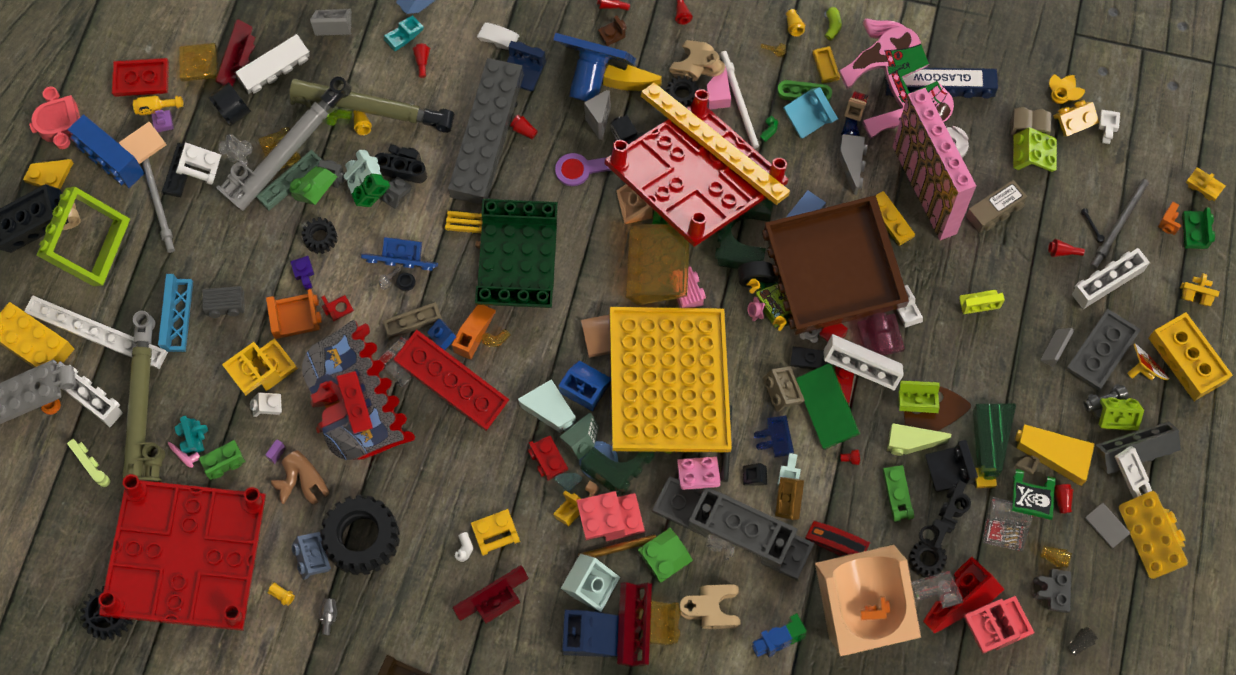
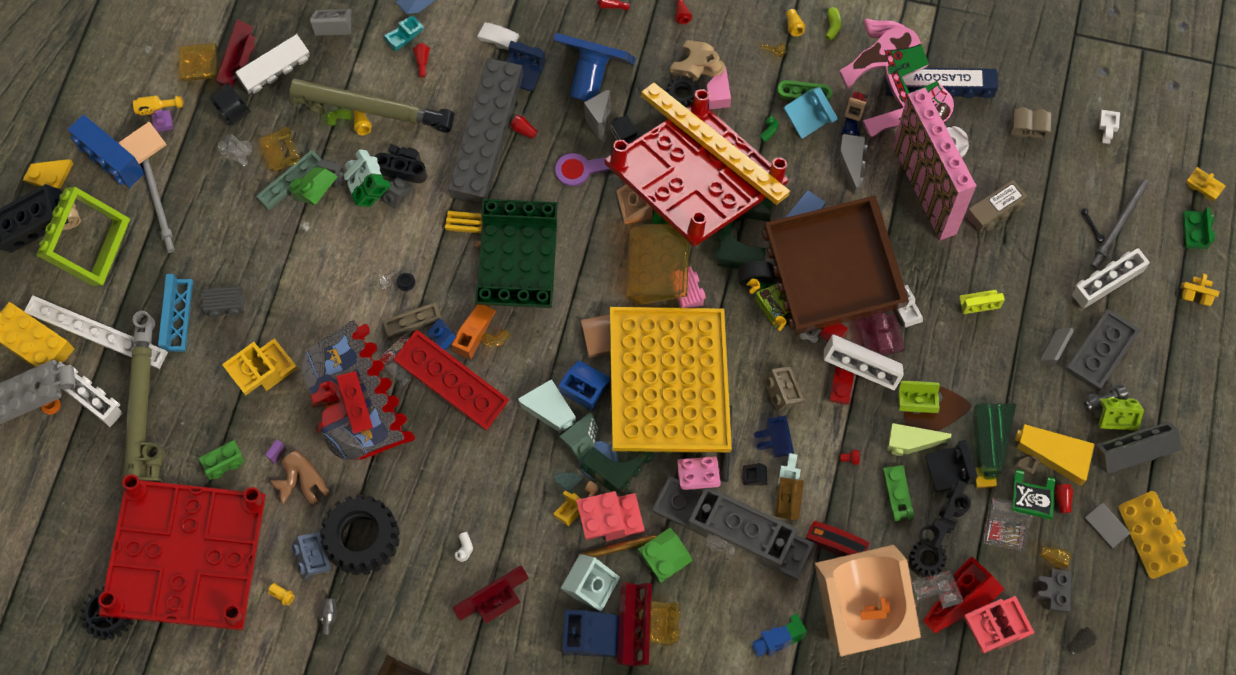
(55, 117): coral piece -> none
(89, 463): yellowish green plate -> none
(140, 77): red plate -> none
(175, 182): black plate -> none
(188, 461): bright pink bar -> none
(193, 433): teal hips -> none
(201, 159): white plate -> none
(244, 188): light grey piece -> none
(266, 404): white bracket -> none
(294, 315): orange panel -> none
(302, 270): dark purple plate -> none
(321, 245): black tyre -> none
(330, 308): red bracket -> none
(401, 251): blue bracket -> none
(493, 526): yellow plate -> none
(548, 458): red bracket -> none
(613, 32): reddish brown bracket -> none
(630, 79): yellow slope -> none
(707, 607): tan piece -> none
(739, 99): white bar -> none
(755, 309): bright pink plate -> none
(807, 358): black plate -> none
(826, 65): yellow tile -> none
(827, 406): green tile -> none
(893, 220): yellow plate -> none
(1034, 148): lime bracket -> none
(1060, 248): red cone -> none
(1066, 88): yellow plate -> none
(1077, 117): bracket -> none
(1133, 471): white hinge -> none
(1146, 366): shield -> none
(1168, 222): orange bracket -> none
(1190, 356): yellow brick -> none

